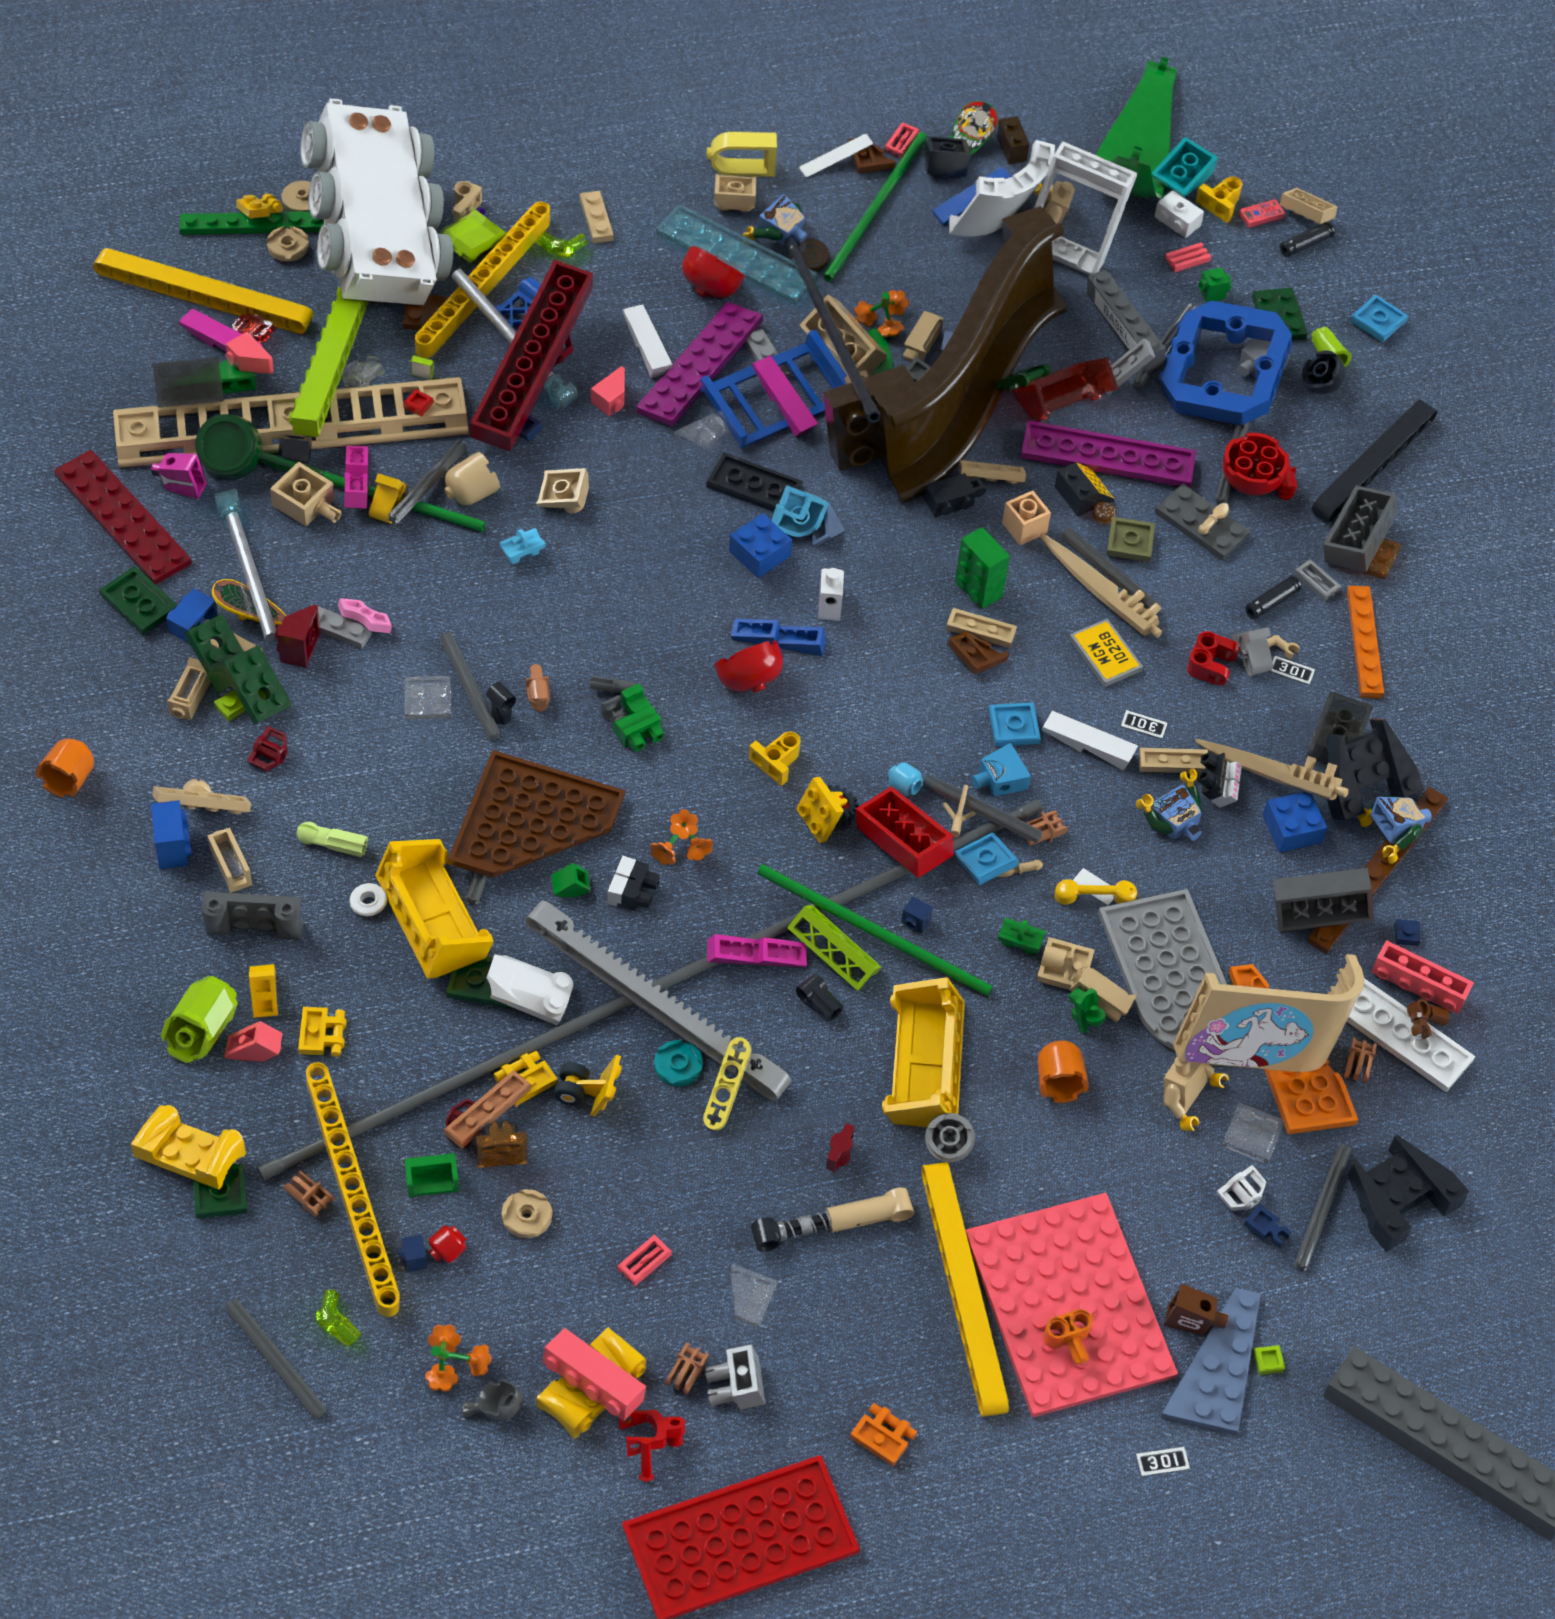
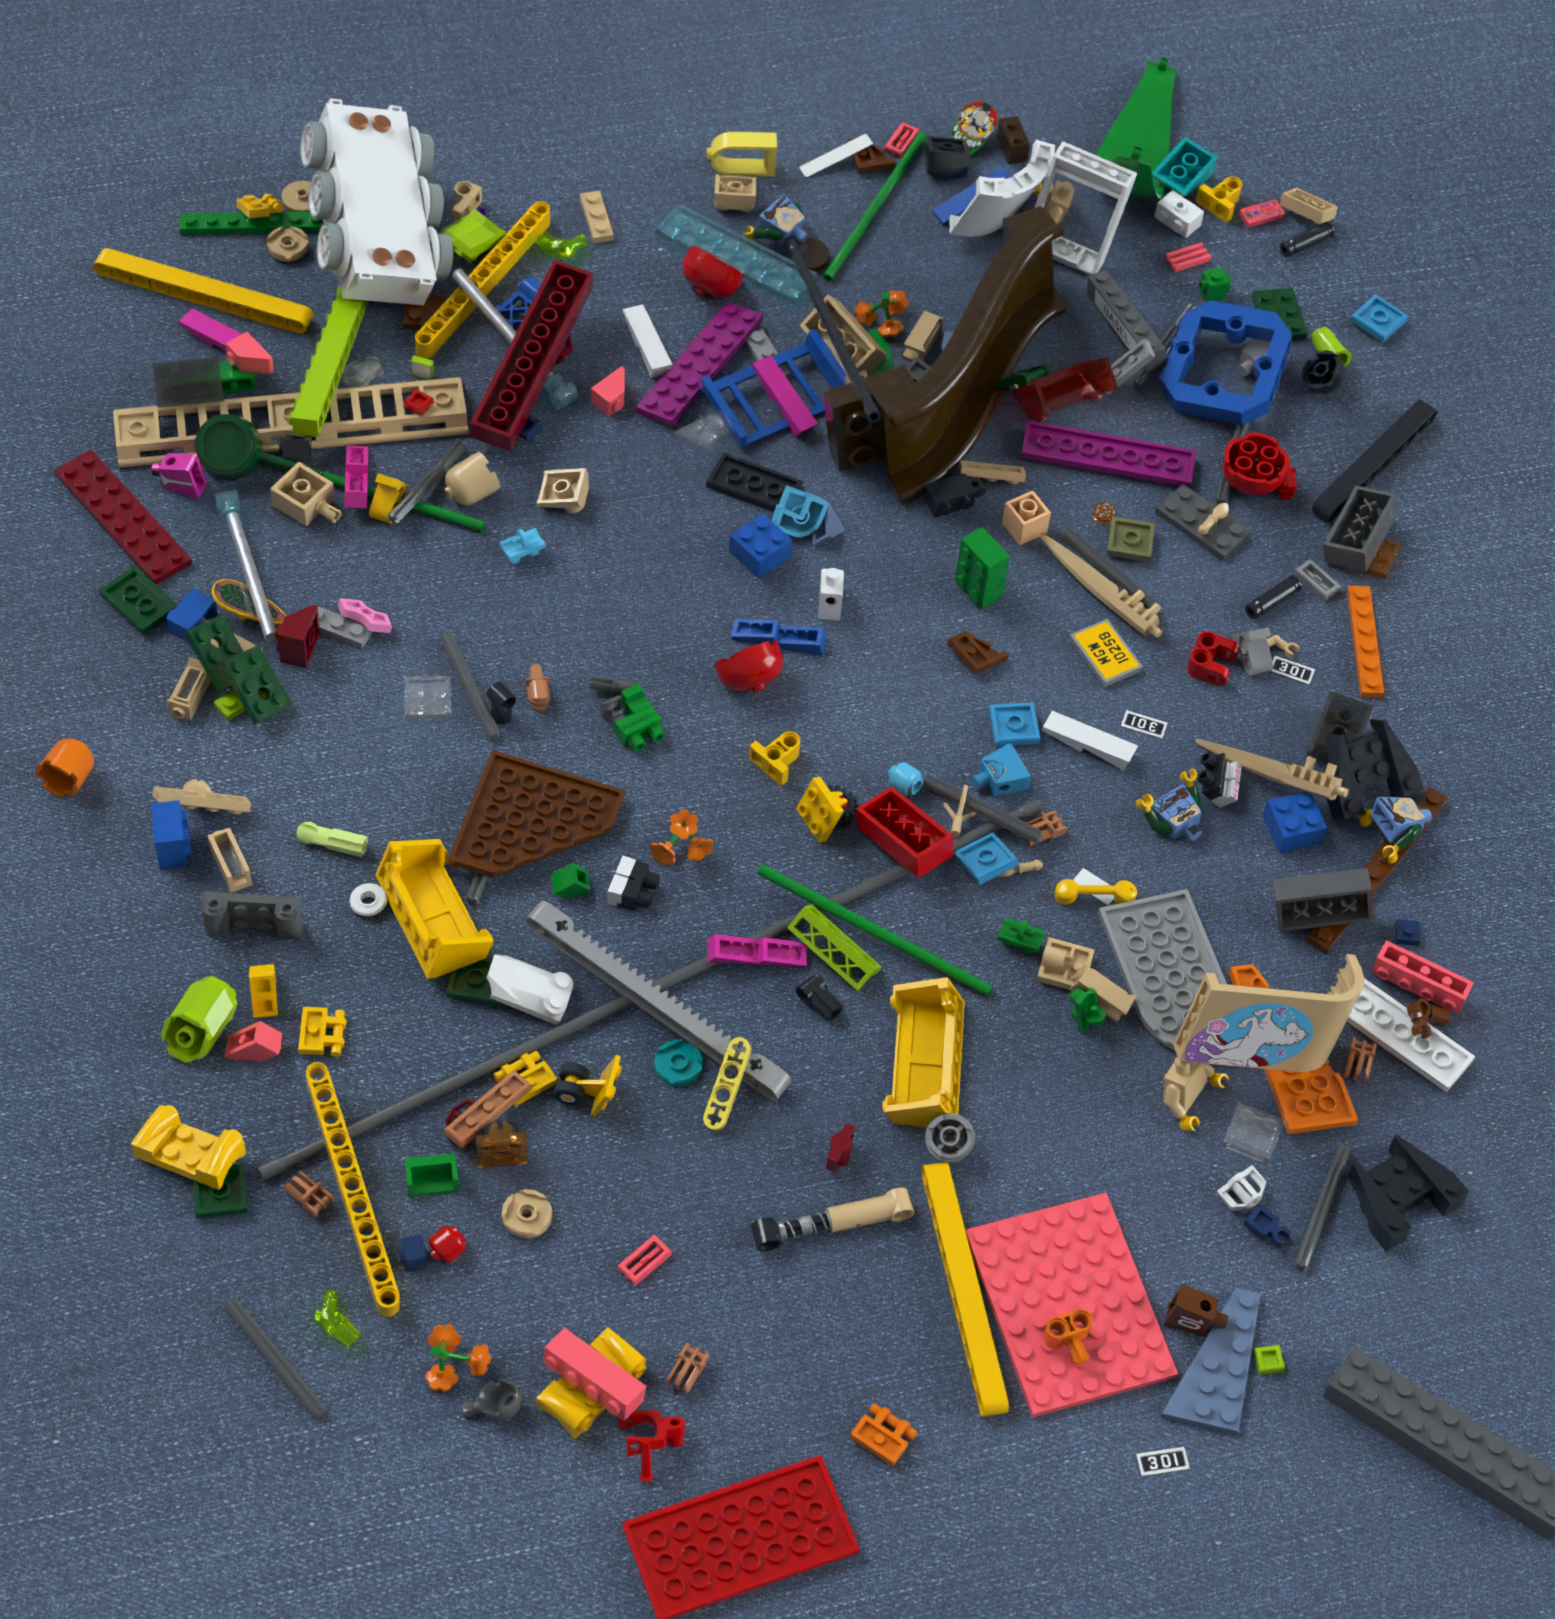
(253, 326): clear red piece -> none
(269, 750): dark red piece -> none
(745, 1378): light grey brick -> none
(751, 1295): clear wing -> none
(916, 915): dark blue plate -> none
(982, 627): tan plate -> none
(1061, 1071): orange cylinder -> none
(1081, 488): black slope -> none
(1170, 760): tan plate -> none

